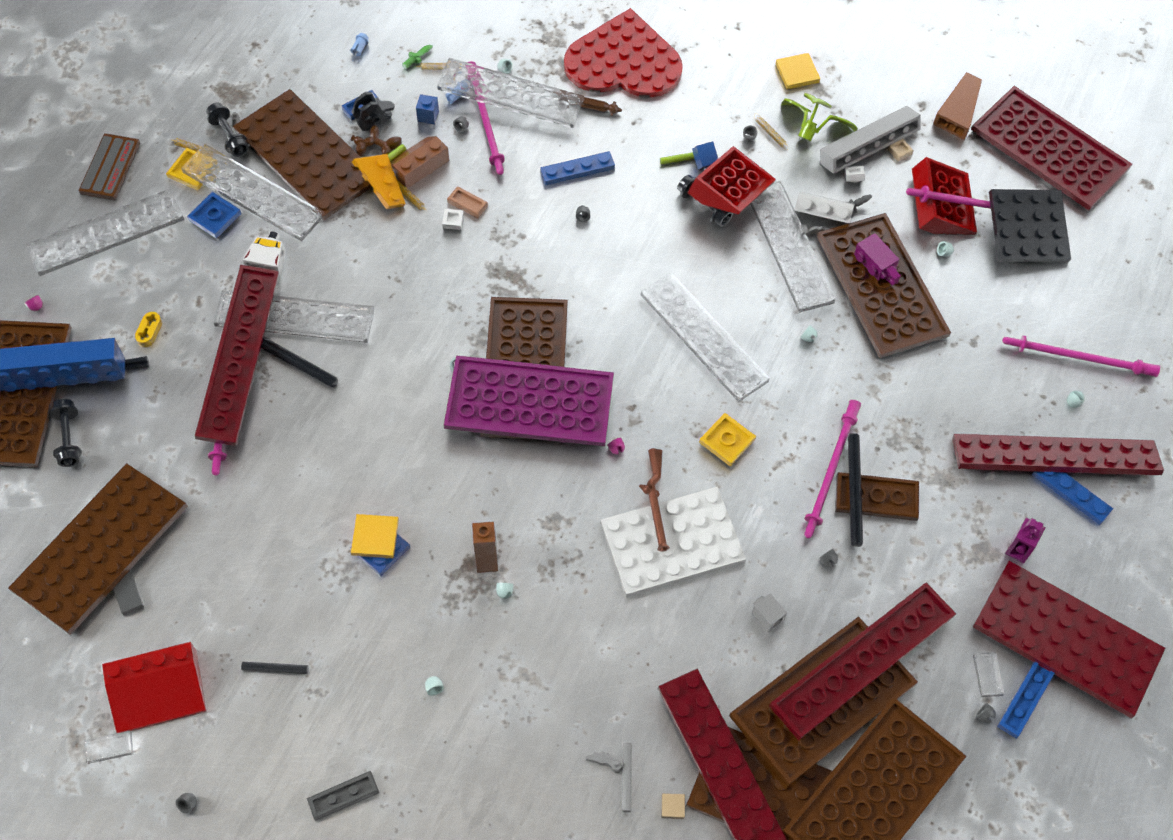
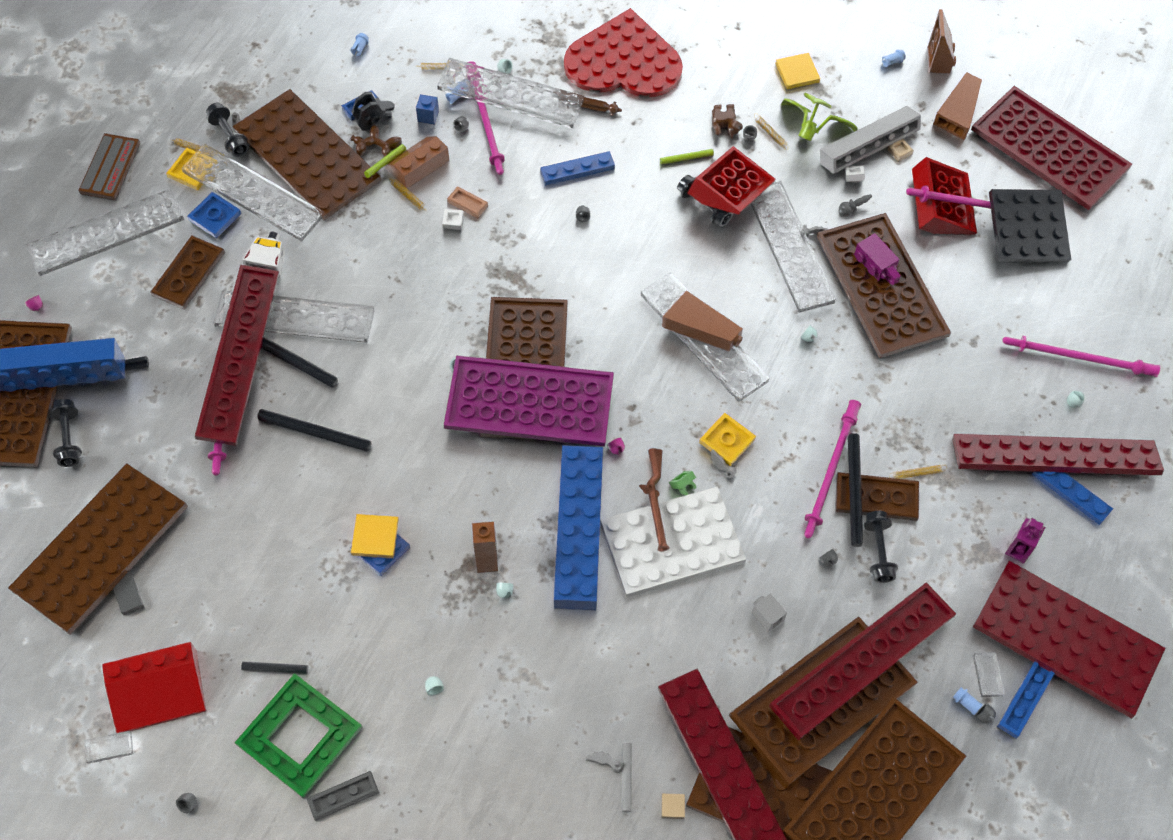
(147, 329): yellow beam -> none
(187, 272): none -> reddish brown tile
(297, 776): none -> green plate
(314, 430): none -> black axle
(382, 178): light orange wing -> none
(415, 57): bright green piece -> none
(578, 528): none -> blue brick
(682, 480): none -> bright green tile
(701, 322): none -> dark orange slope
(705, 155): blue brick -> none
(720, 463): none -> light grey piece
(725, 119): none -> reddish brown animal
(824, 207): white brick -> none
(882, 571): none -> black piece
(893, 58): none -> light blue pin
(932, 469): none -> yellow piece
(941, 46): none -> dark orange slope
(945, 249): light aqua hinge -> none
(967, 700): none -> light blue pin

